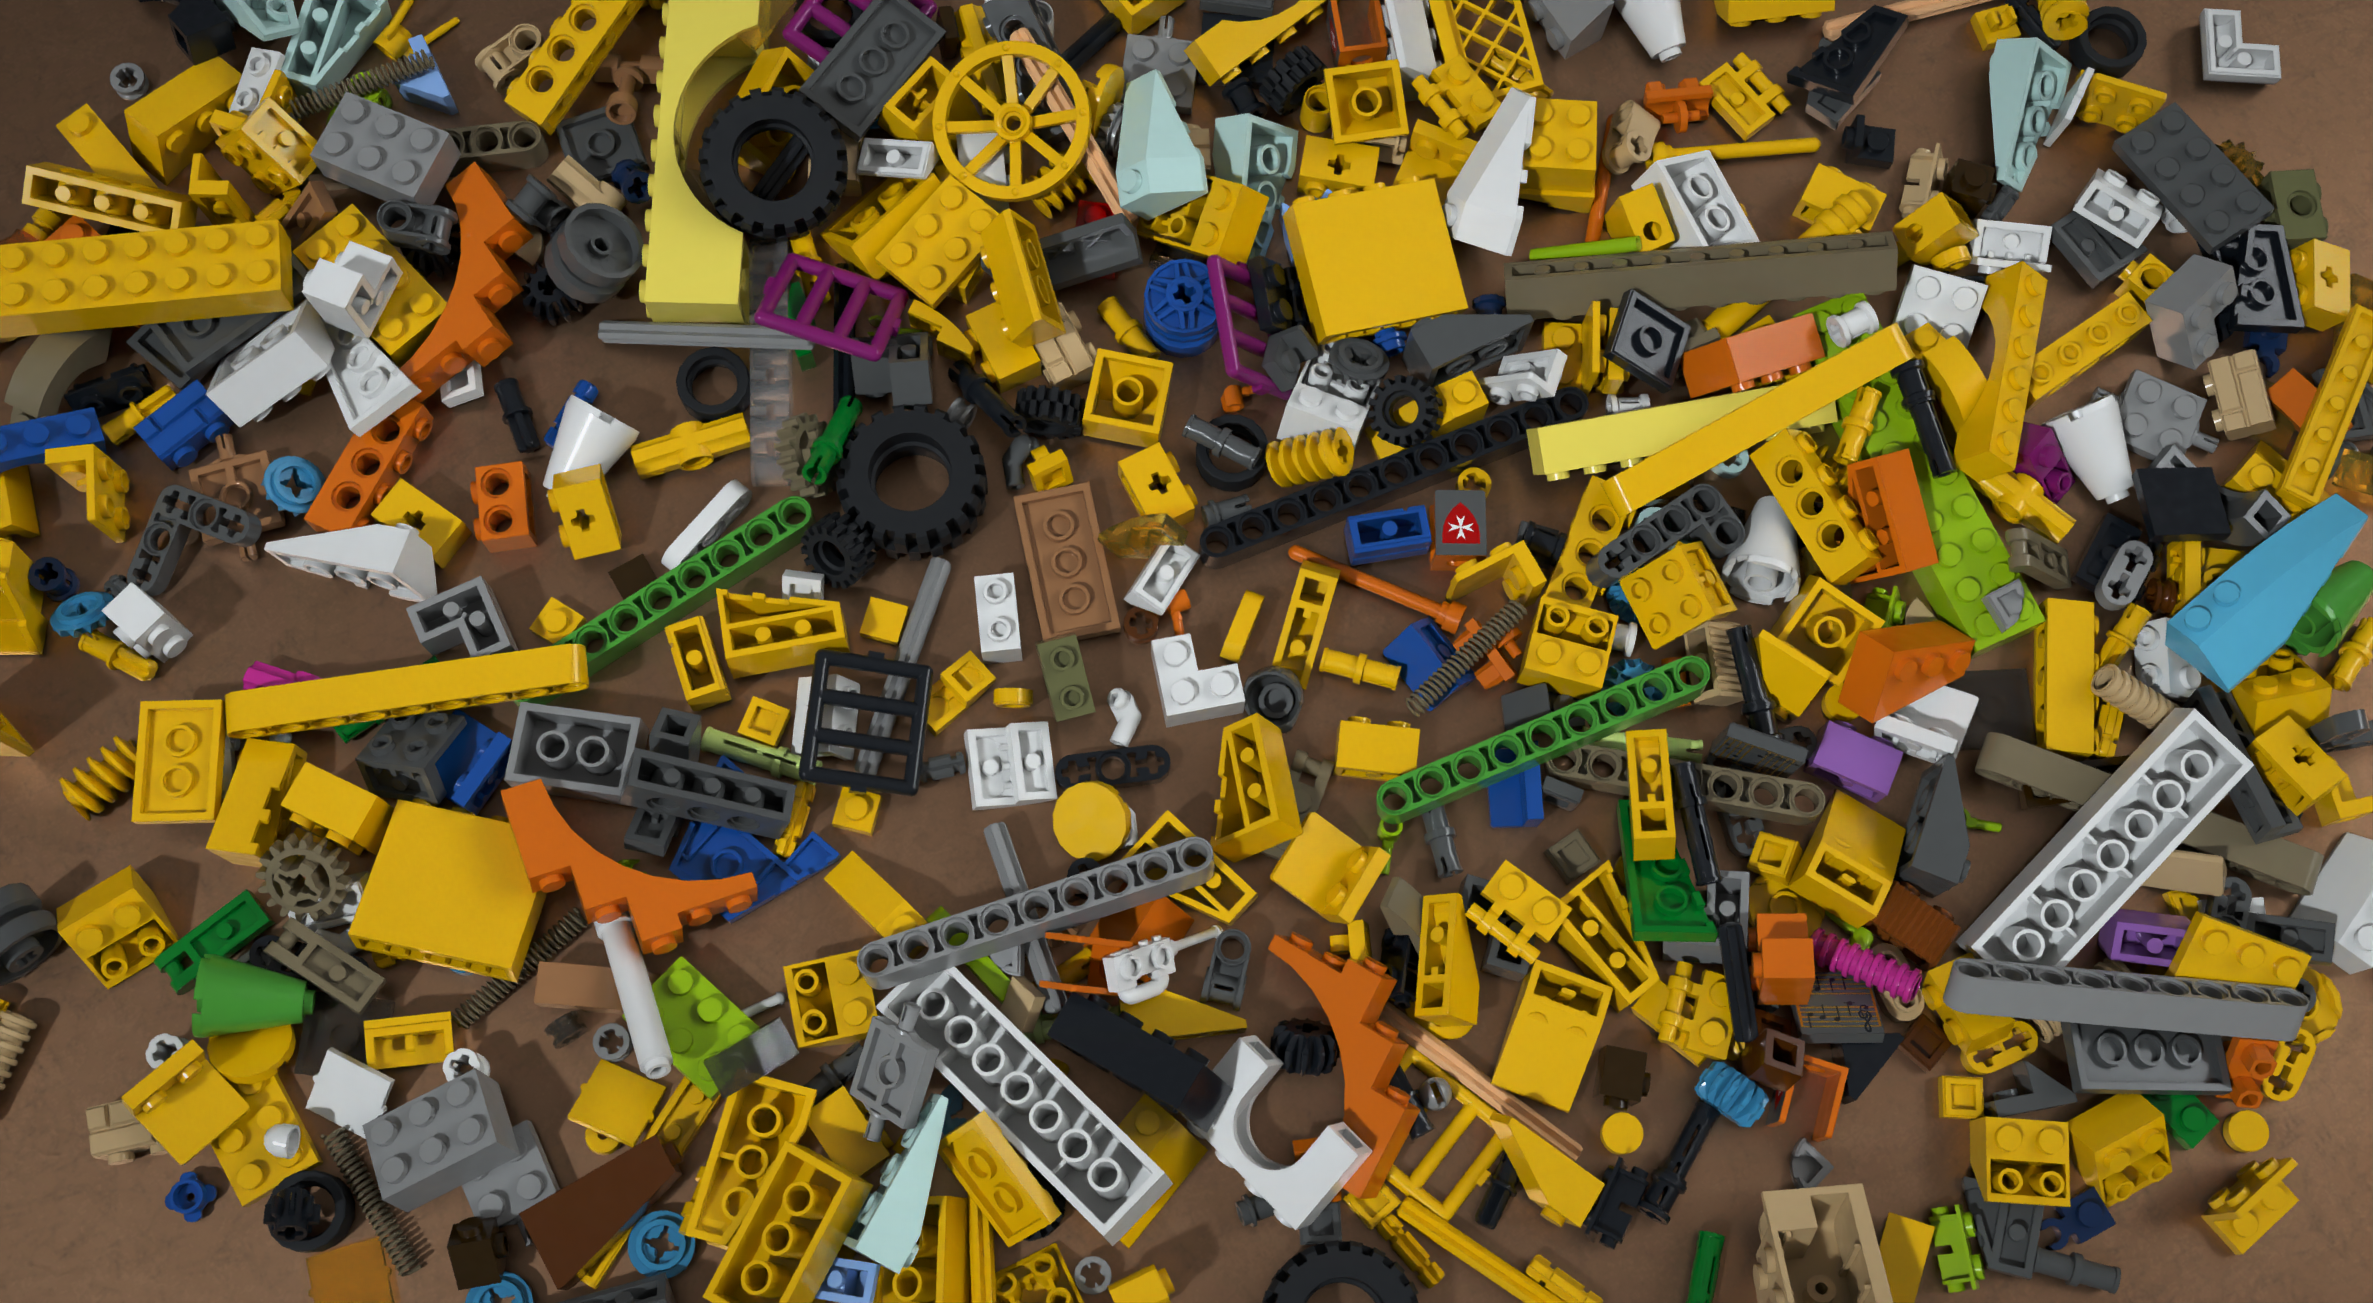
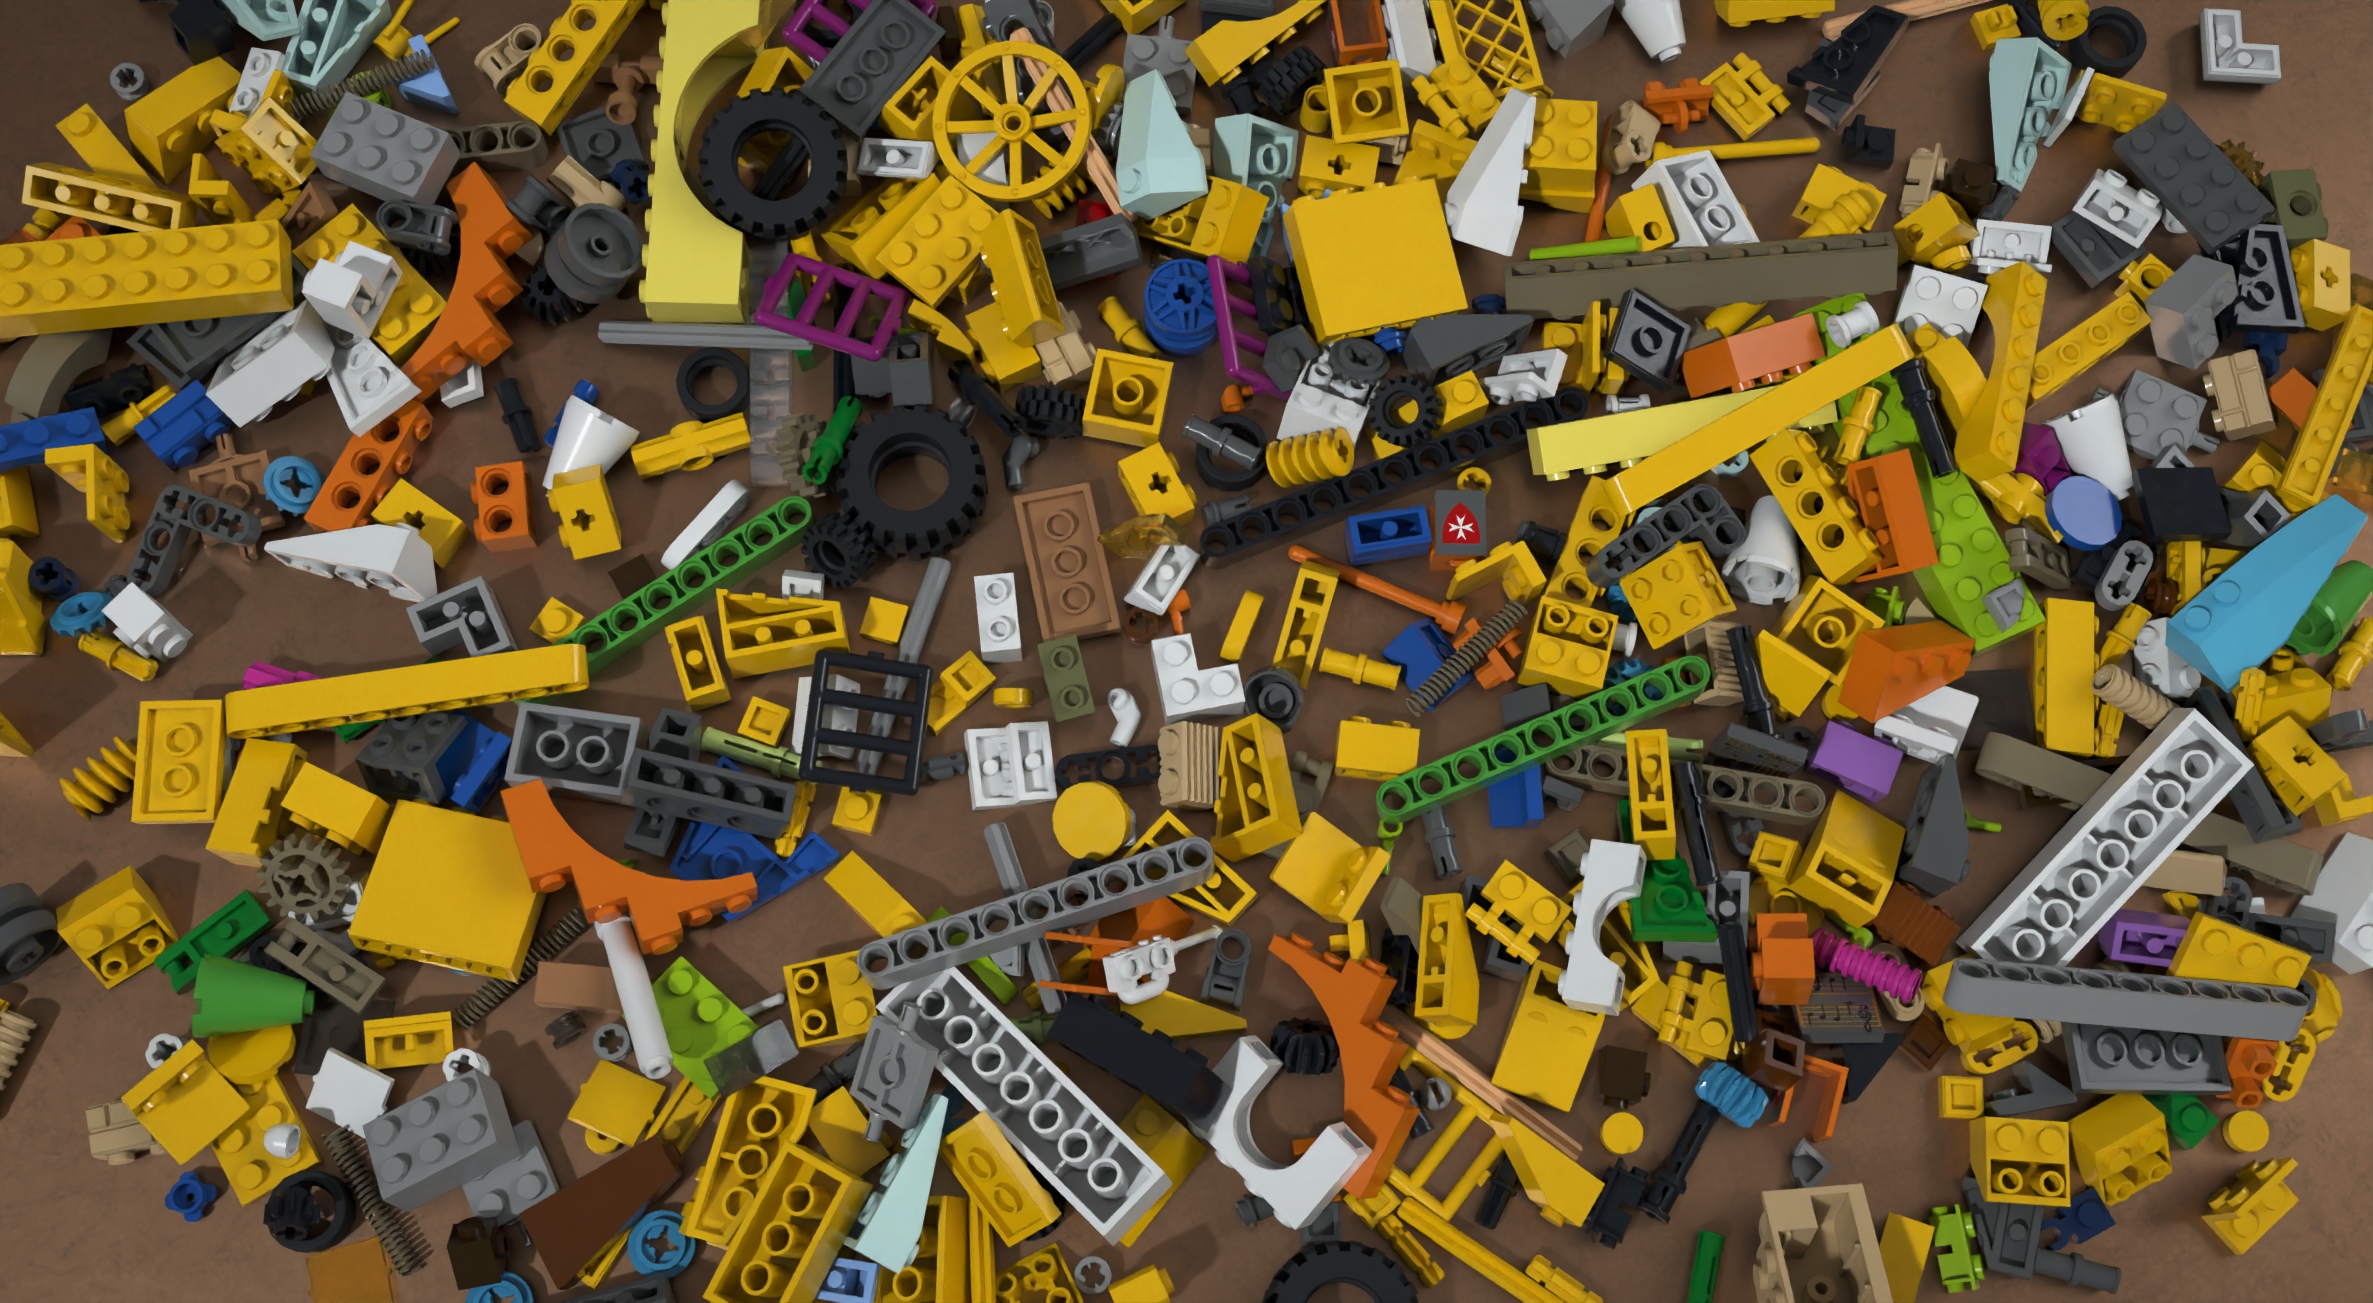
(1022, 1004): tan tile -> none
(1049, 469): yellow tile -> none
(1189, 766): none -> tan brick
(1611, 876): none -> white arch
(2083, 513): none -> tile
(2249, 703): none -> yellow axle

